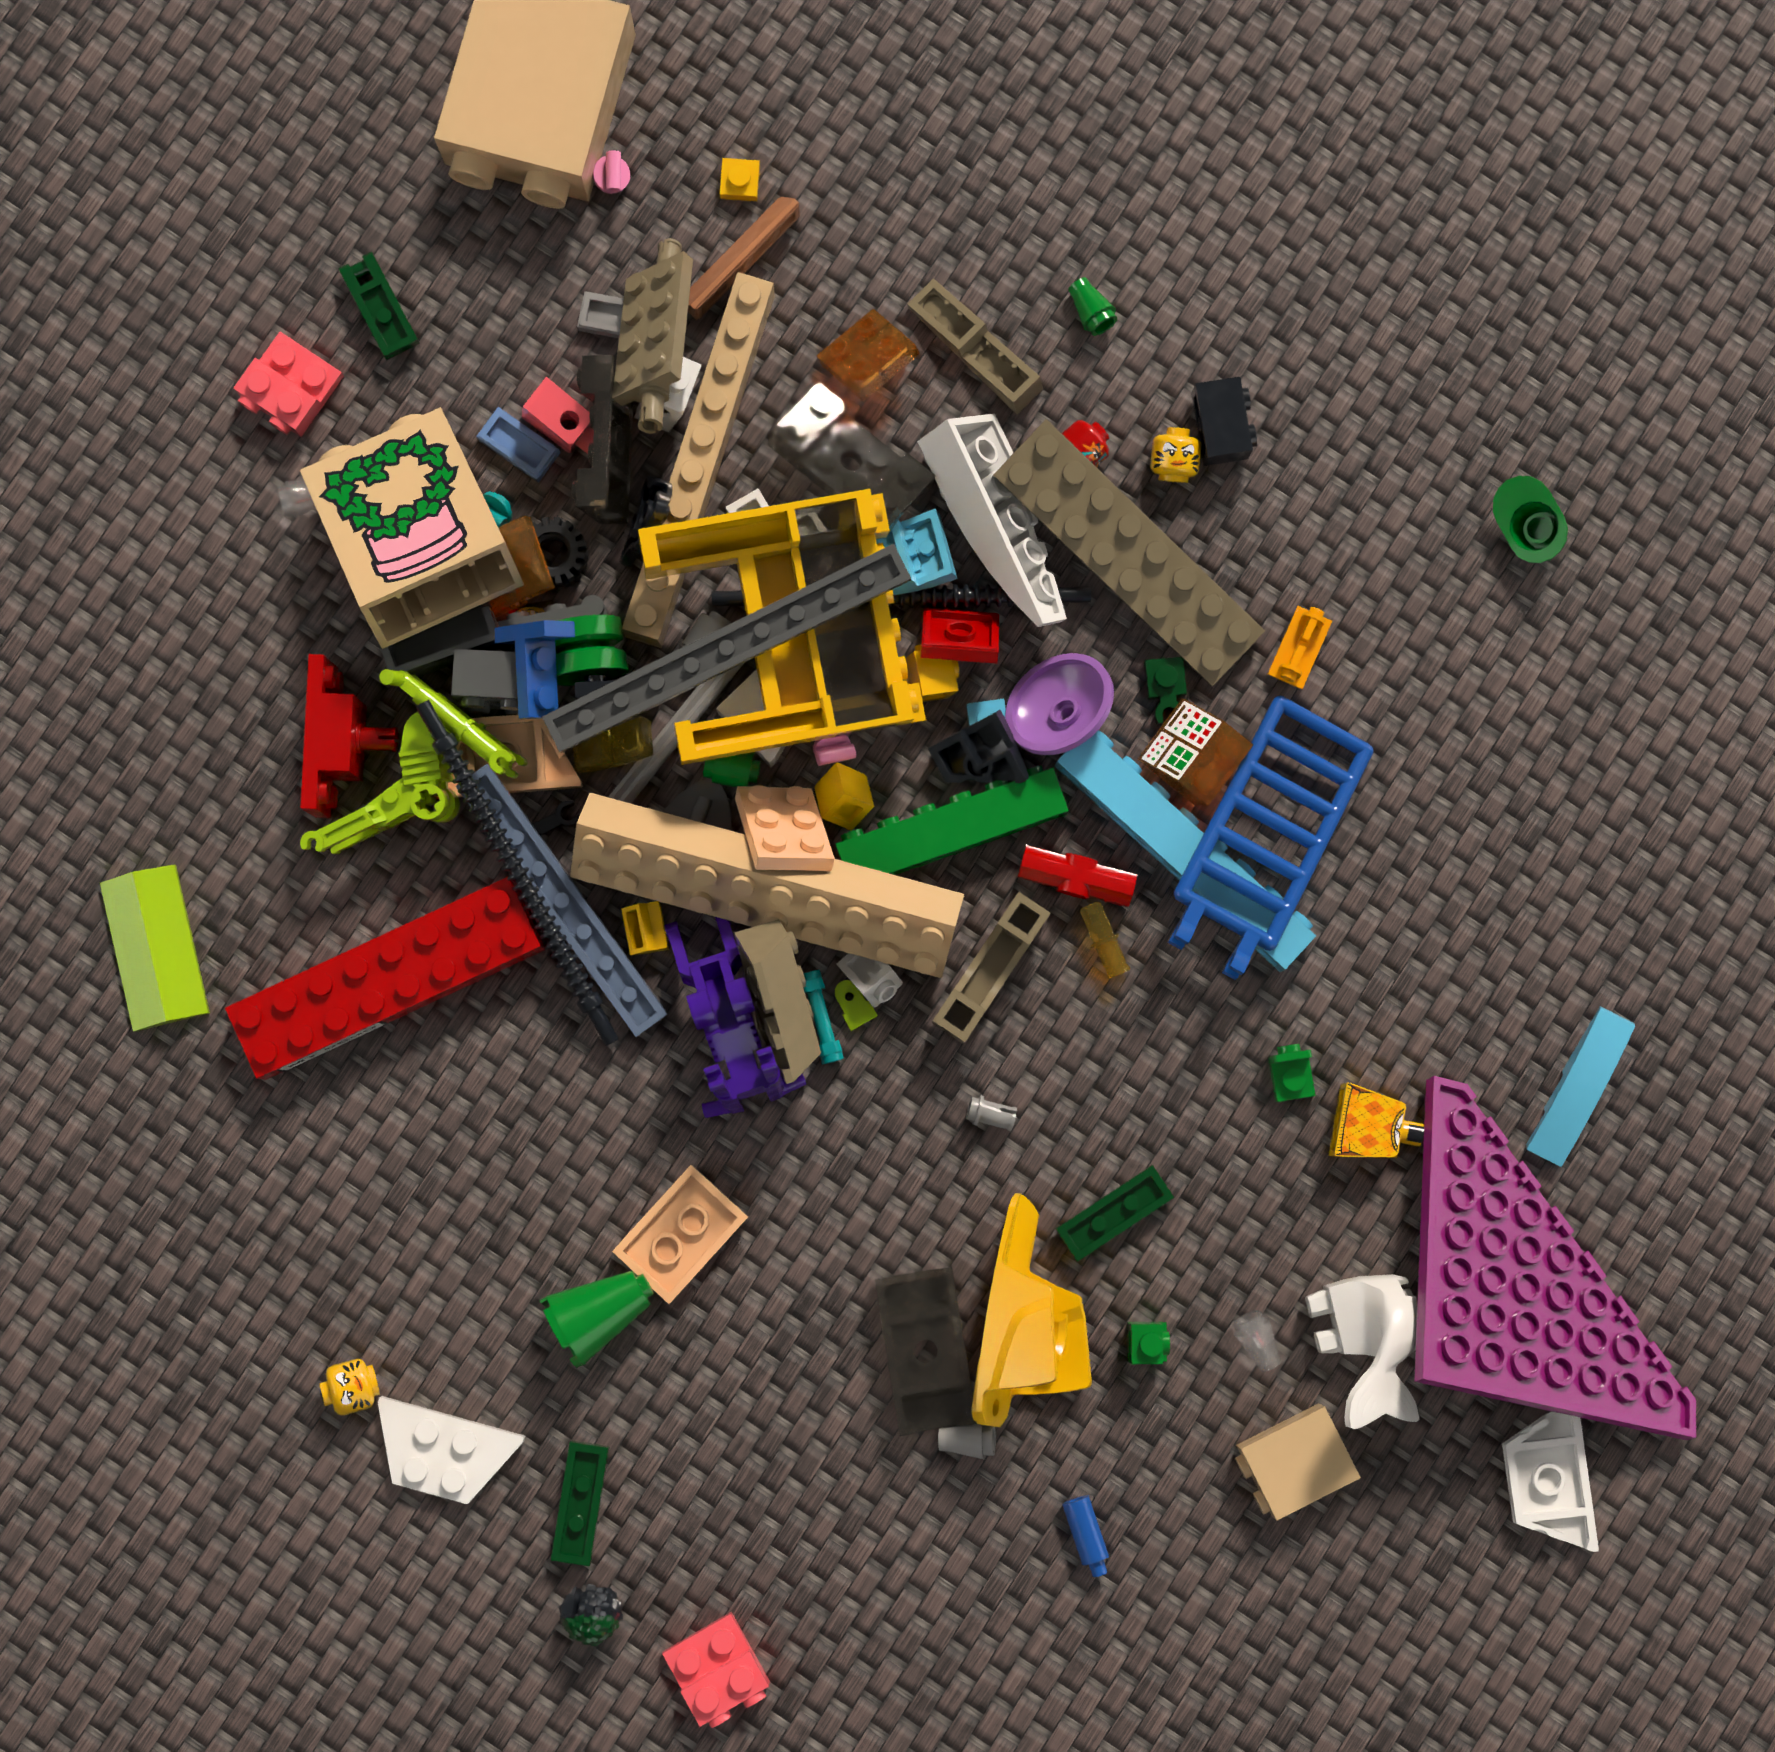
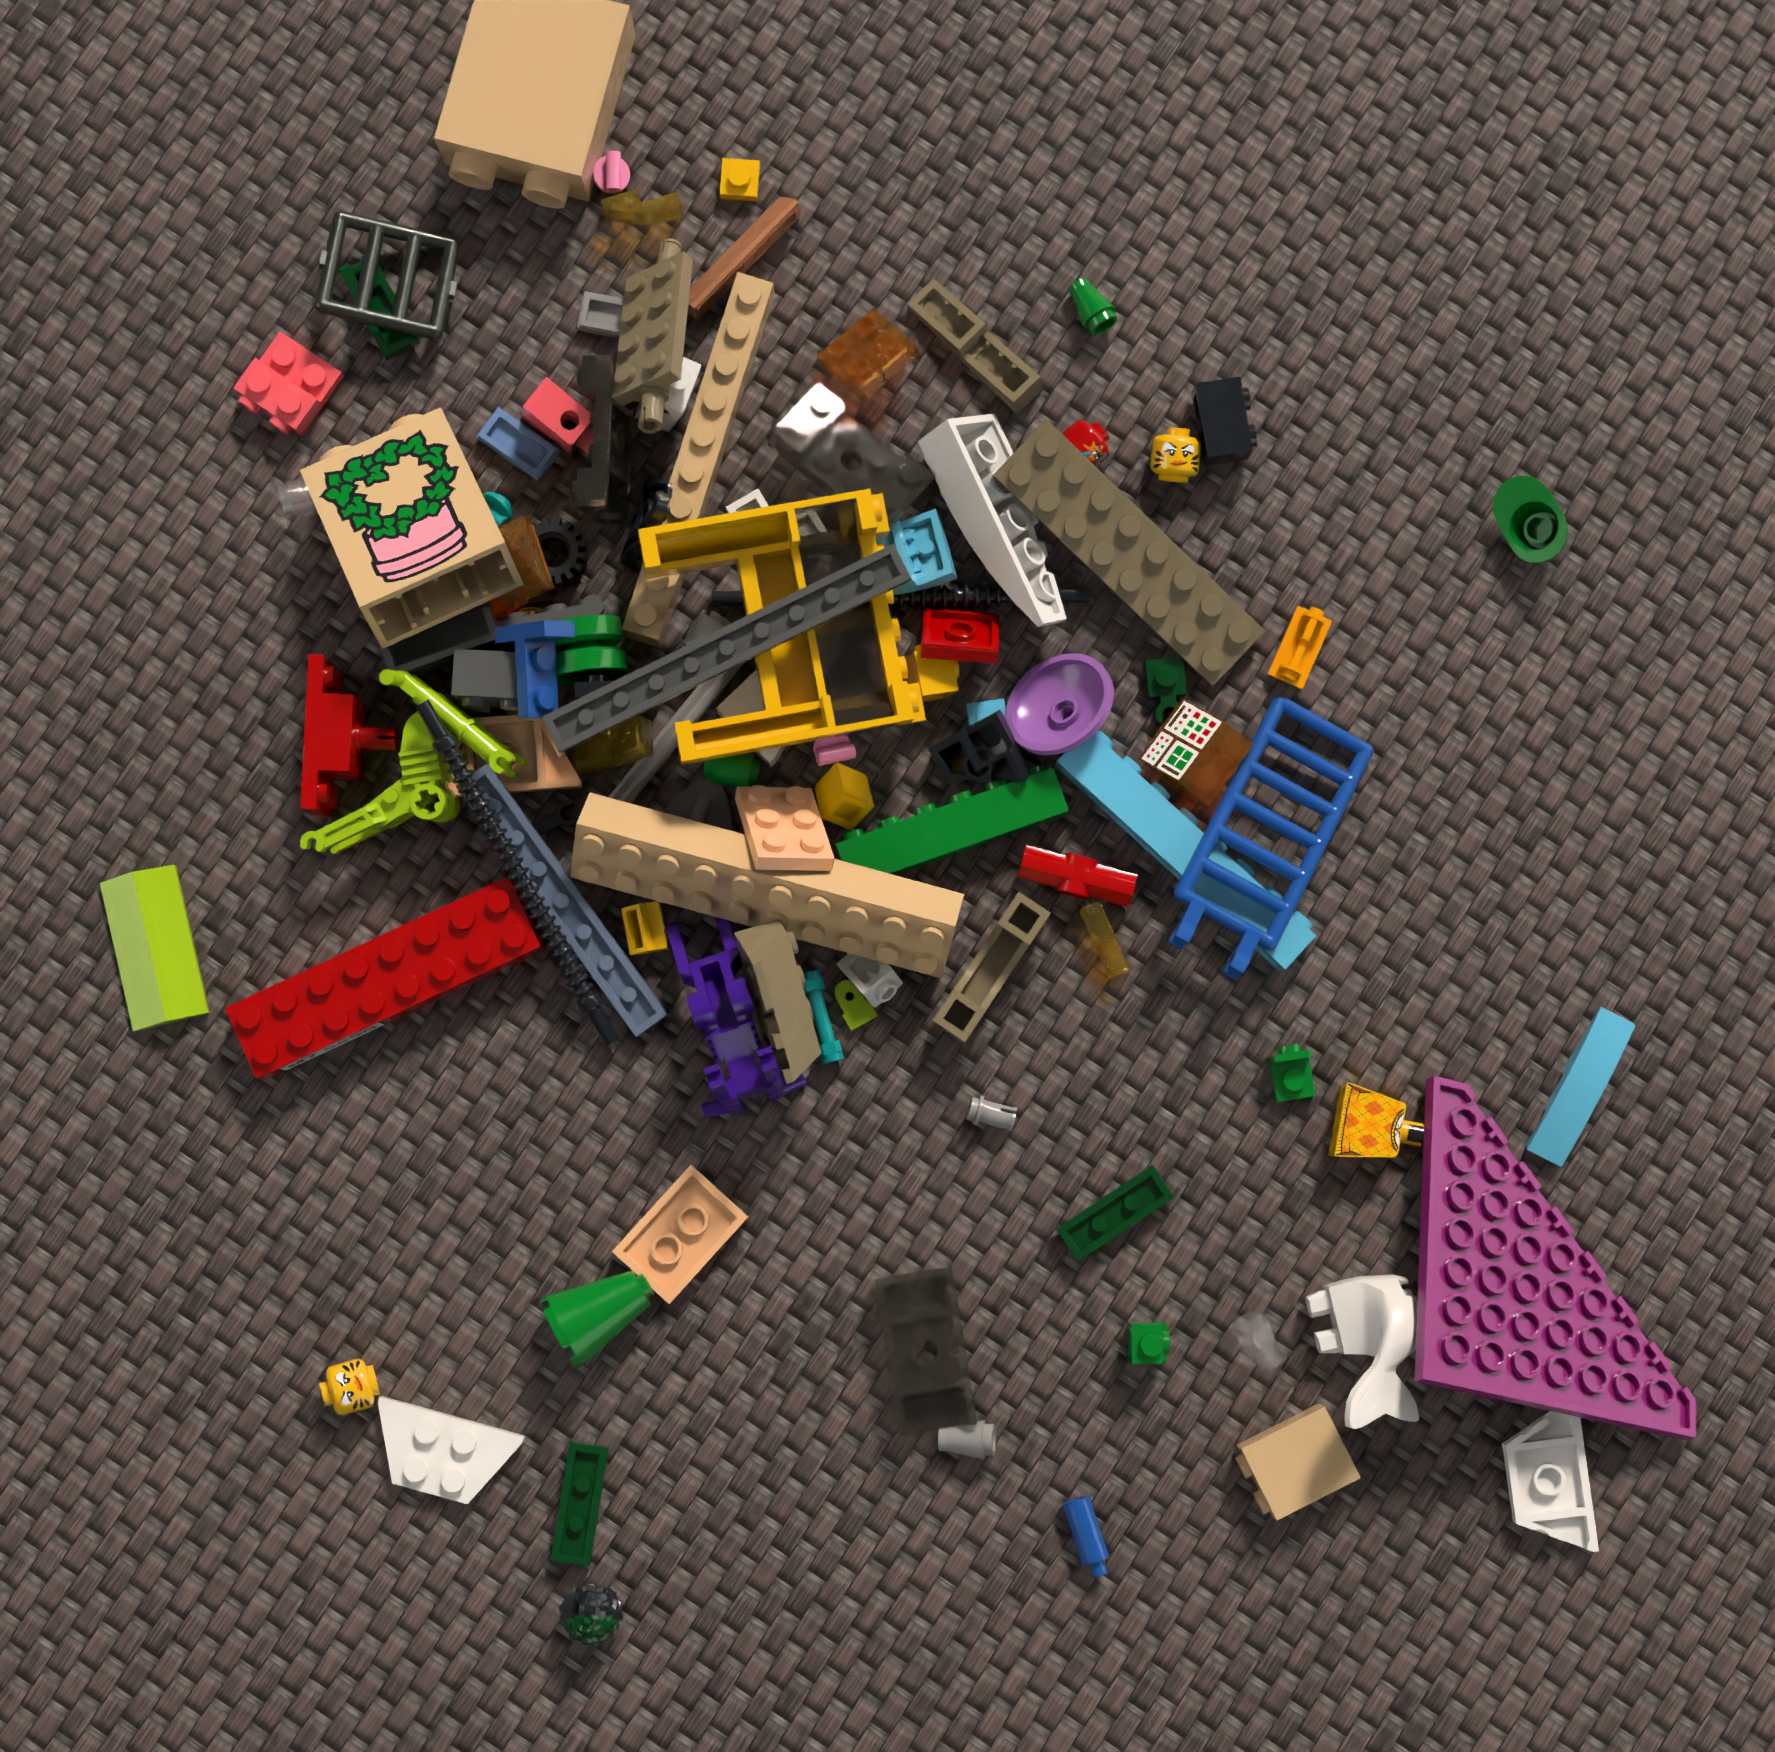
(360, 310): none -> pearl dark grey bar
(629, 209): none -> clear yellow slope
(717, 1671): coral plate -> none
(1031, 1329): yellow piece -> none

